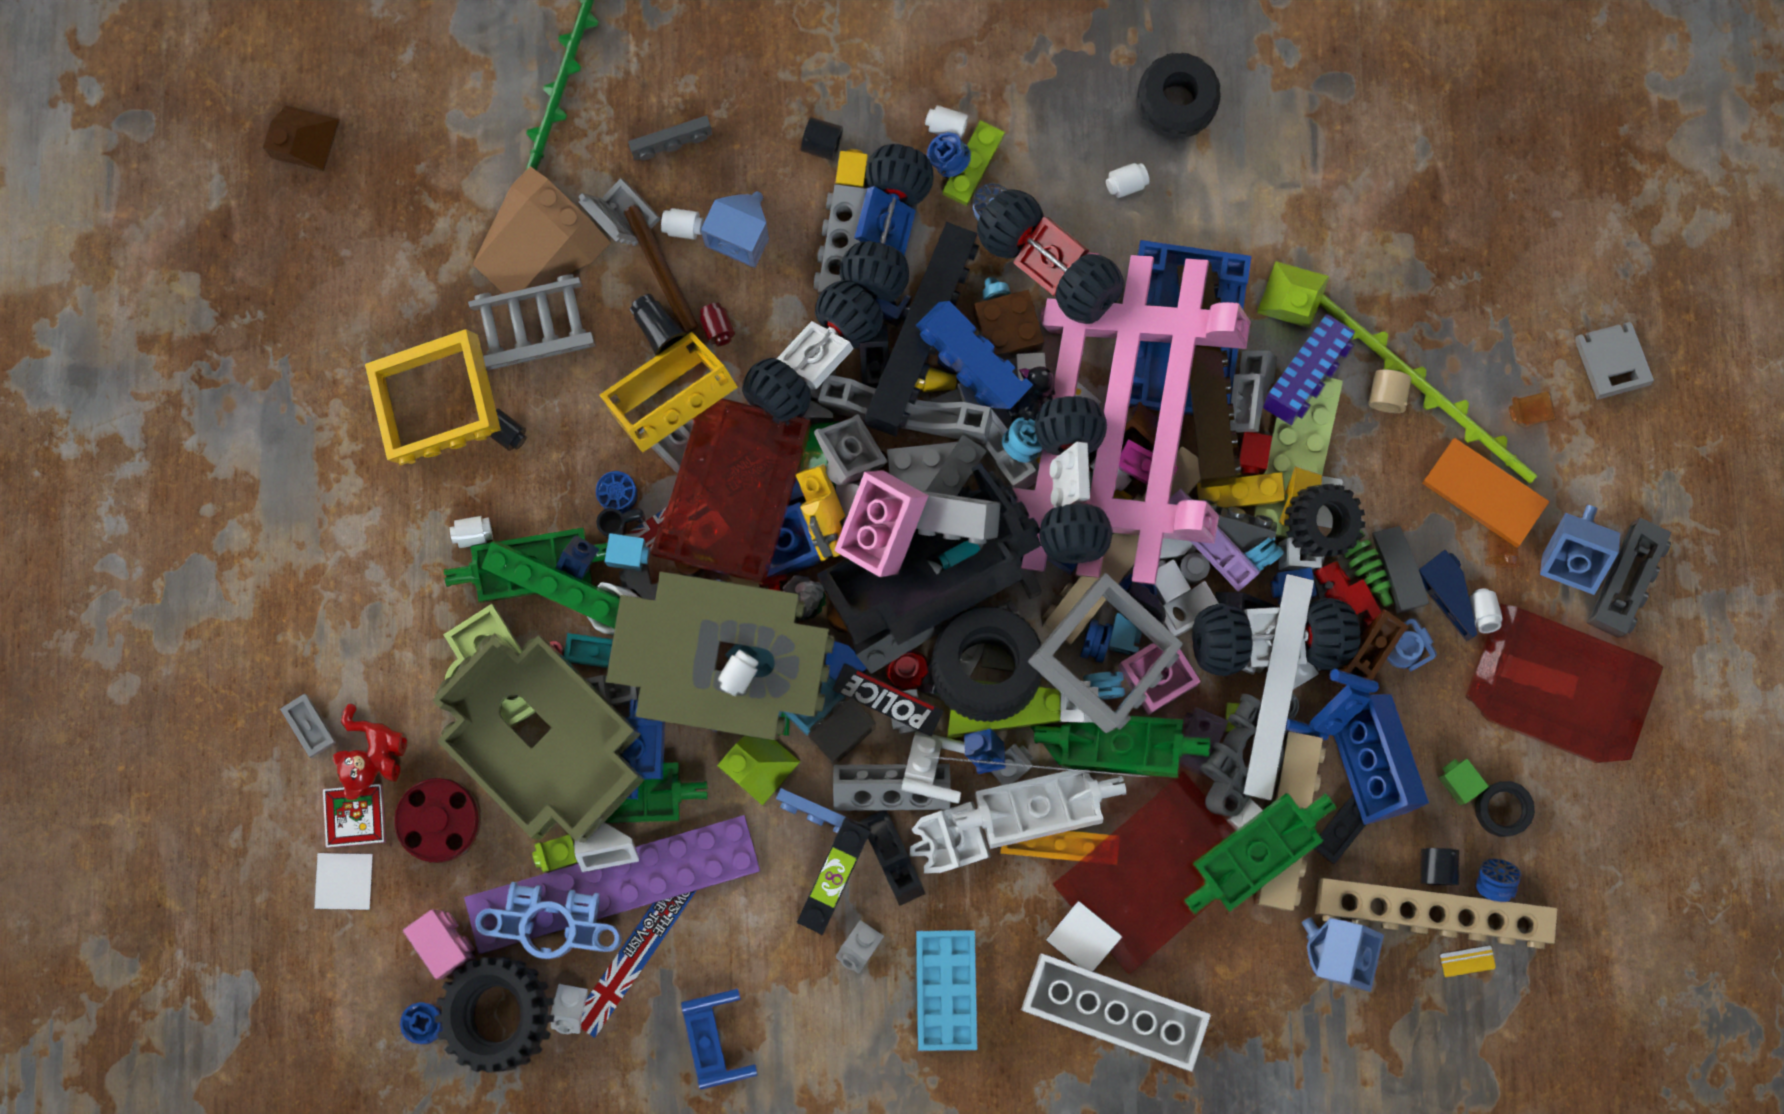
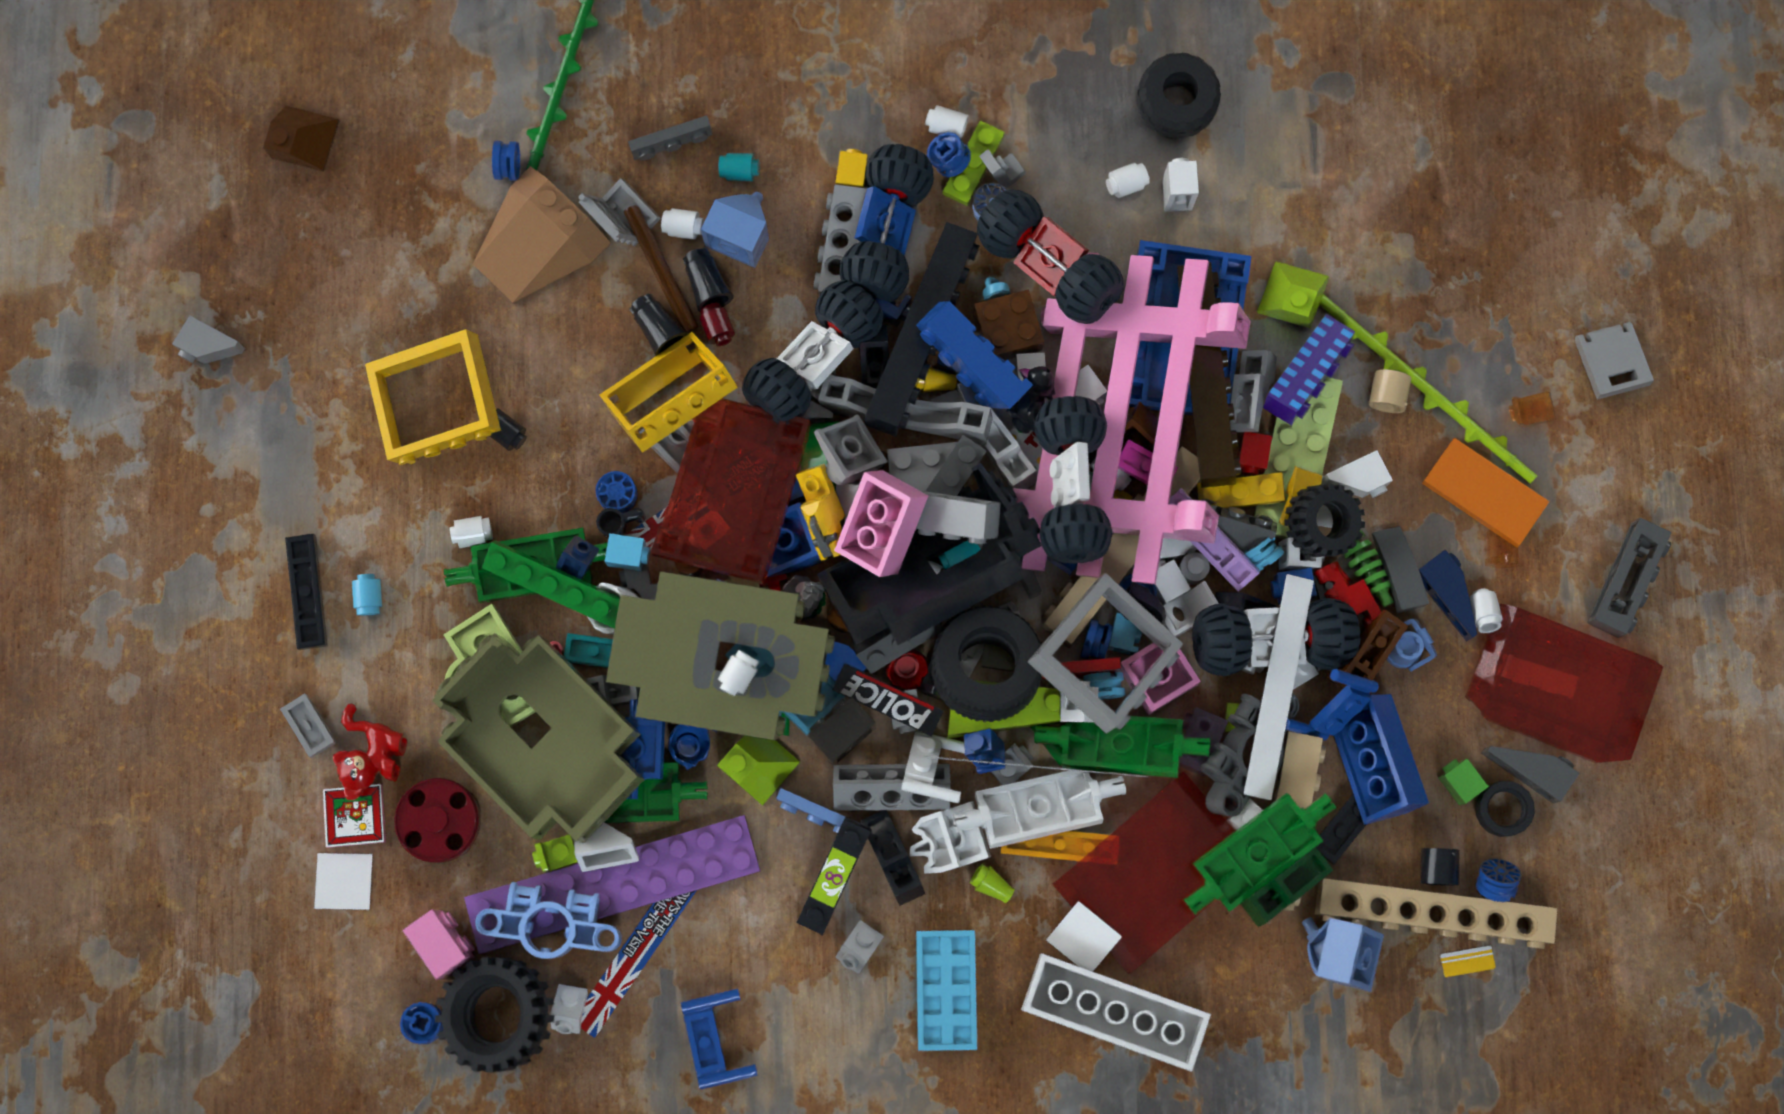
(204, 343): none -> light grey slope
(306, 591): none -> black plate
(367, 595): none -> medium azure brick
(506, 160): none -> blue wheel
(551, 344): light grey fence -> none
(689, 745): none -> blue hair
(706, 279): none -> black plant
(739, 167): none -> teal brick
(822, 138): black piece -> none
(989, 882): none -> lime cone
(1004, 170): none -> light grey bracket
(1021, 441): medium azure wheel -> none
(1086, 667): none -> red piece
(1090, 386): none -> white brick
(1180, 185): none -> white brick
(1287, 887): none -> dark green slope
(1362, 476): none -> white slope
(1541, 772): none -> dark grey slope
(1580, 552): medium blue piece -> none

